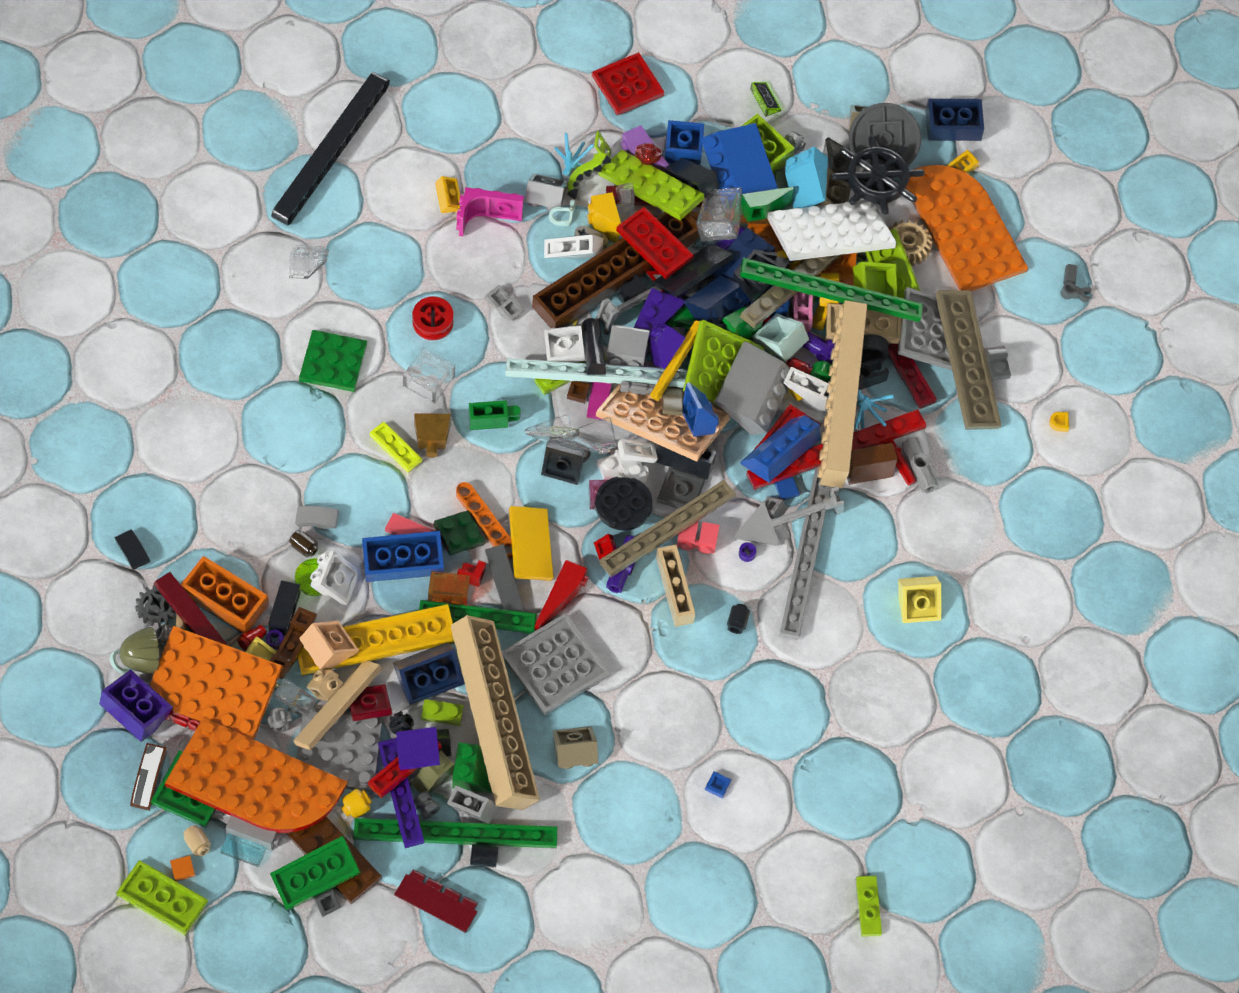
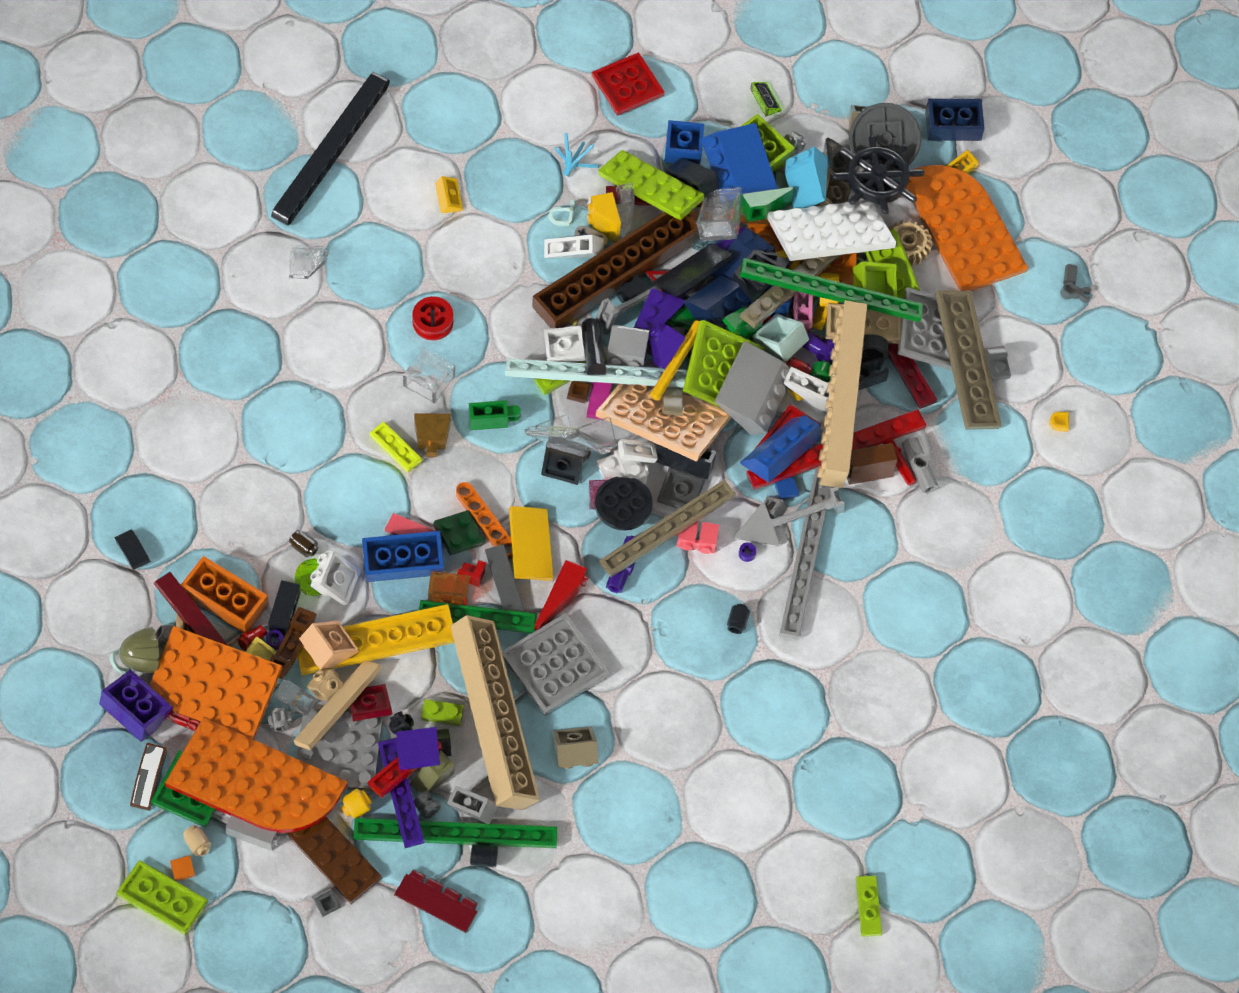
(152, 612): dark grey gear -> none
(243, 850): clear light blue tile -> none
(315, 873): green plate -> none
(317, 516): light grey slope -> none
(333, 360): green plate -> none
(429, 673): dark blue slope -> none
(470, 769): green slope -> none
(487, 203): dark pink bracket -> none
(503, 303): light grey slope -> none
(545, 191): light grey slope -> none
(593, 165): lime piece -> none
(605, 546): red plate -> none
(636, 137): medium lavender slope -> none
(636, 388): light grey axle -> none
(648, 153): clear red plate -> none
(654, 242): red plate -> none
(675, 585): tan brick -> none
(698, 412): blue slope -> none
(718, 784): blue tile -> none
(865, 403): medium azure plant -> none
(920, 599): light yellow slope -> none

